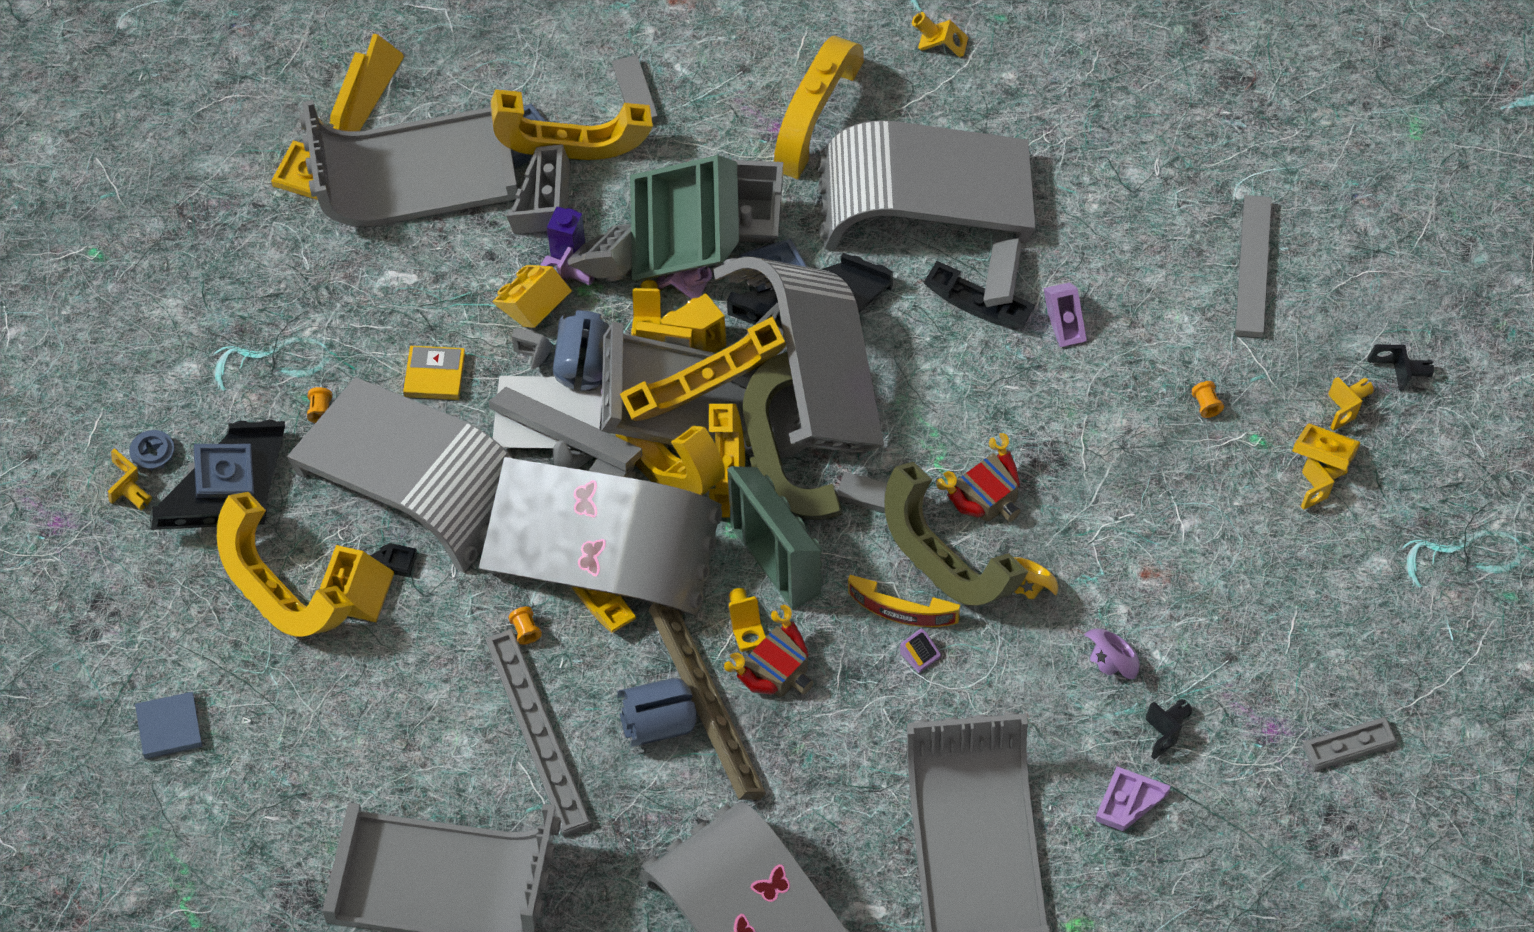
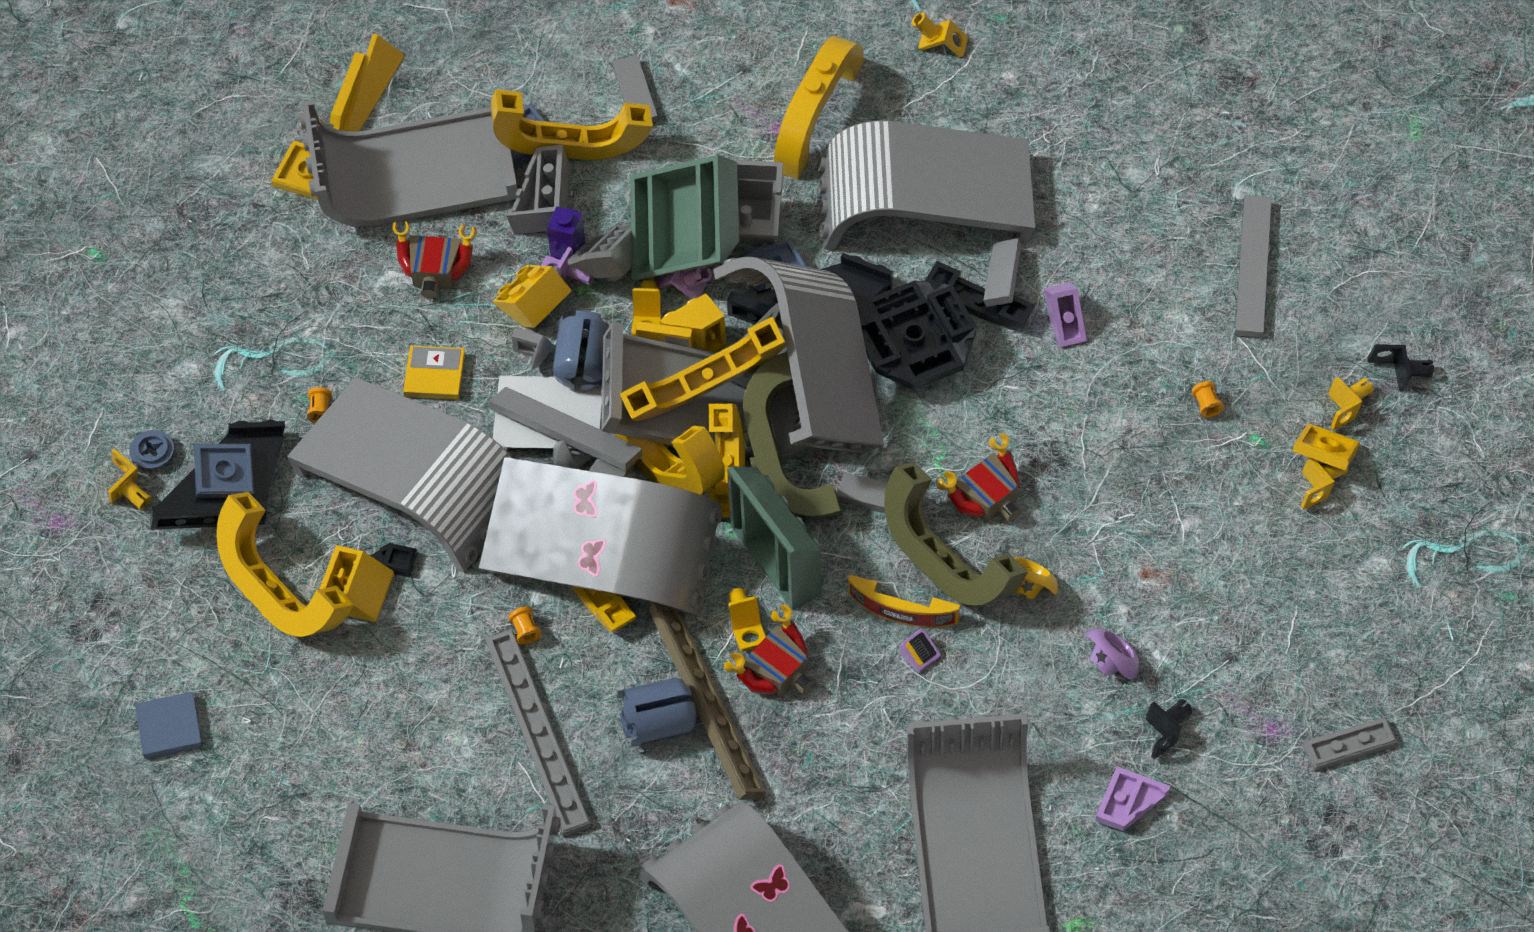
(434, 260): none -> torso
(920, 311): none -> black piece

